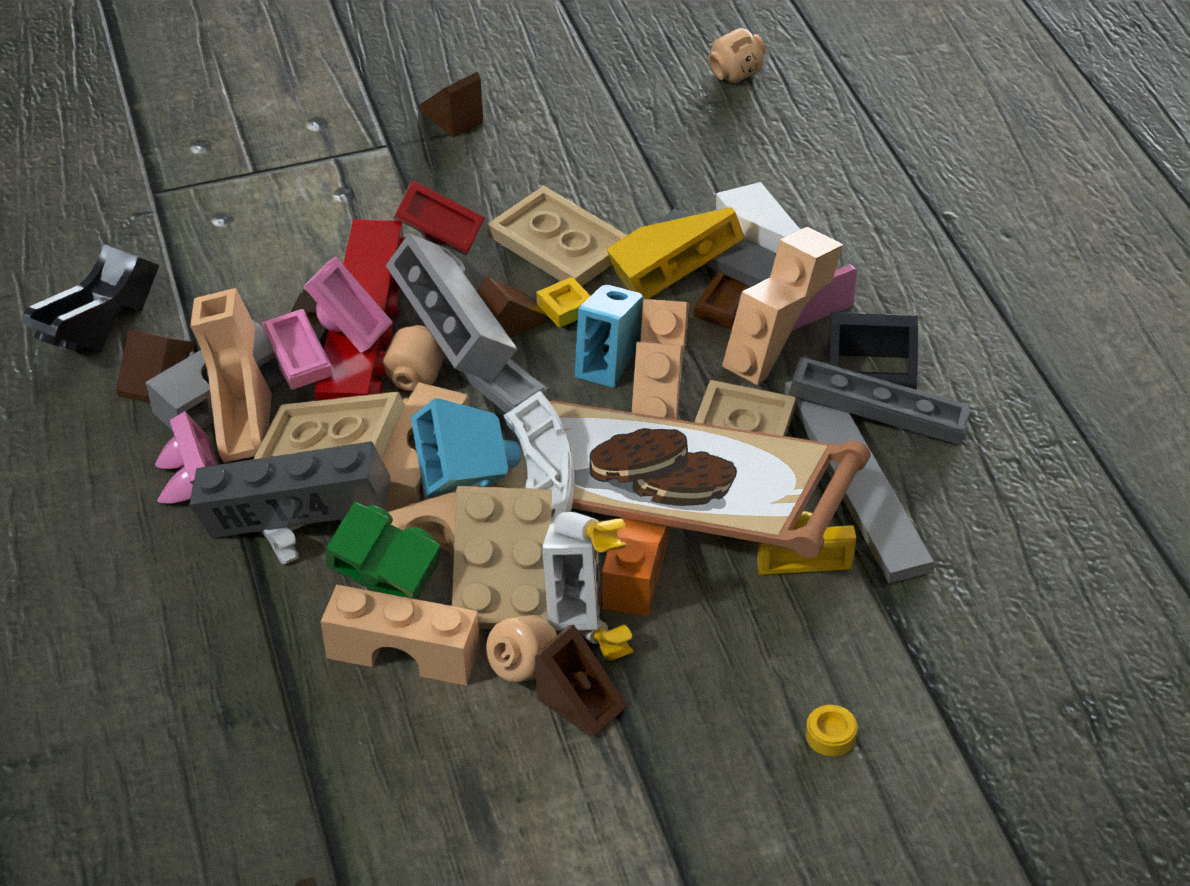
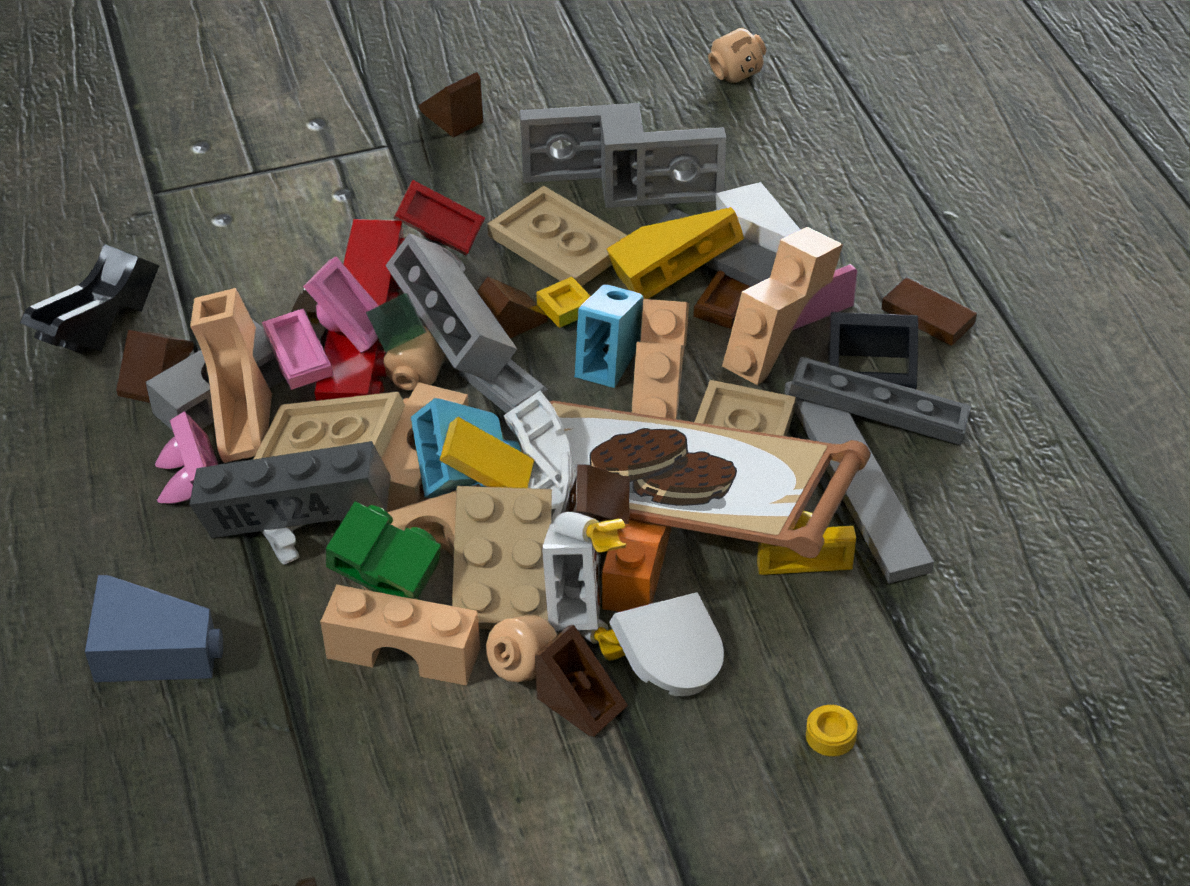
(148, 635): none -> sand blue slope
(396, 322): none -> clear green plate
(485, 457): none -> yellow tile
(599, 494): none -> reddish brown slope
(632, 163): none -> light grey bracket
(671, 644): none -> white tile
(935, 312): none -> reddish brown tile

